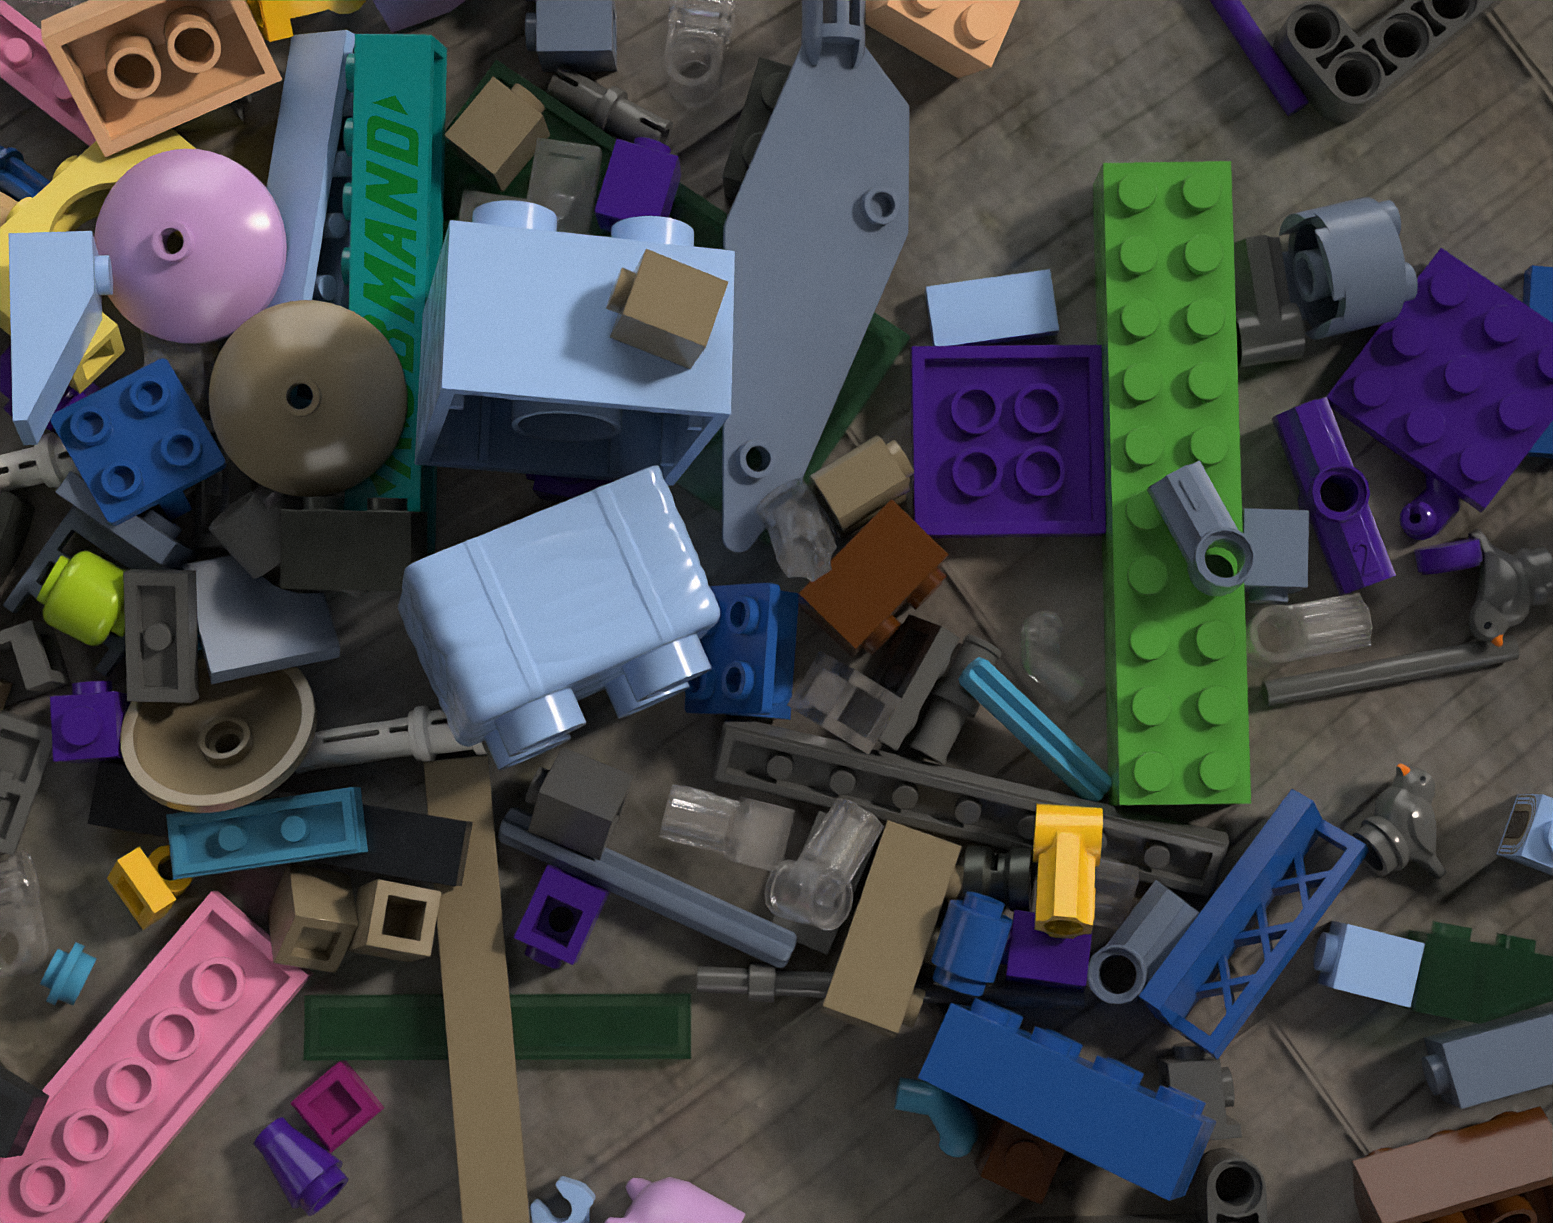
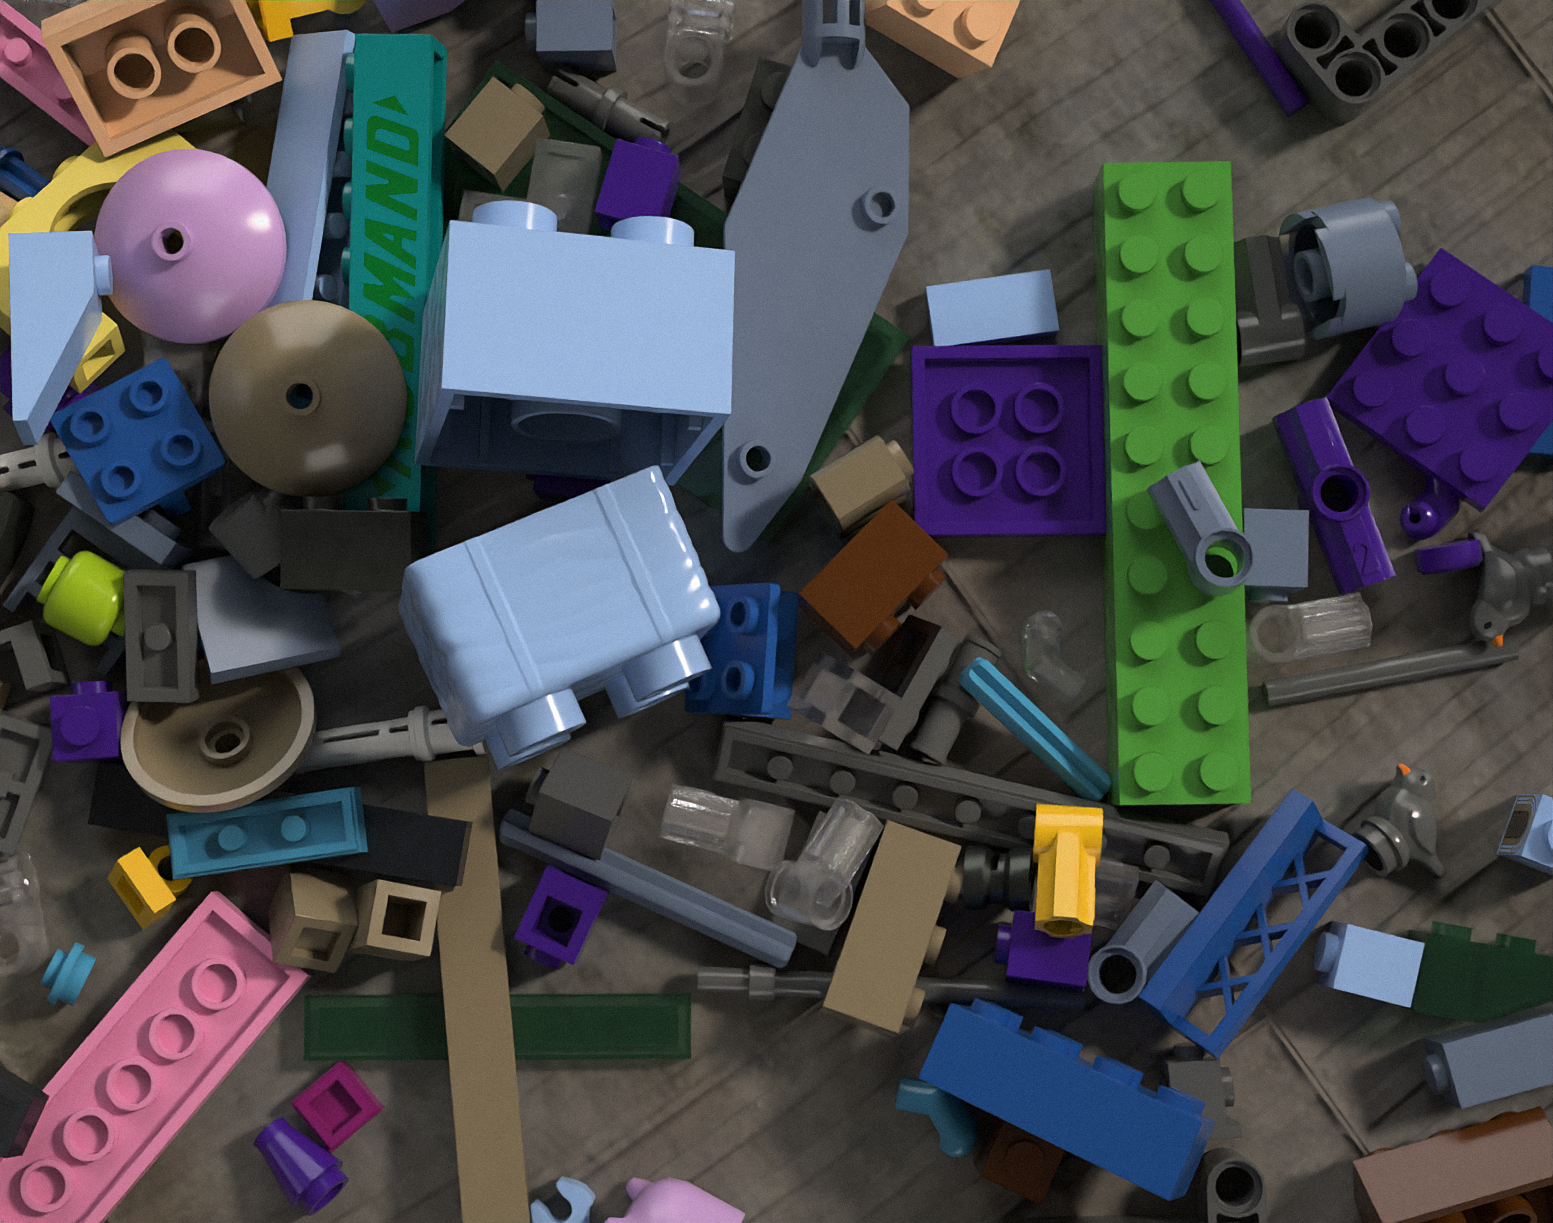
(666, 308): dark tan brick -> none
(798, 530): clear piece -> none
(971, 944): blue brick -> none

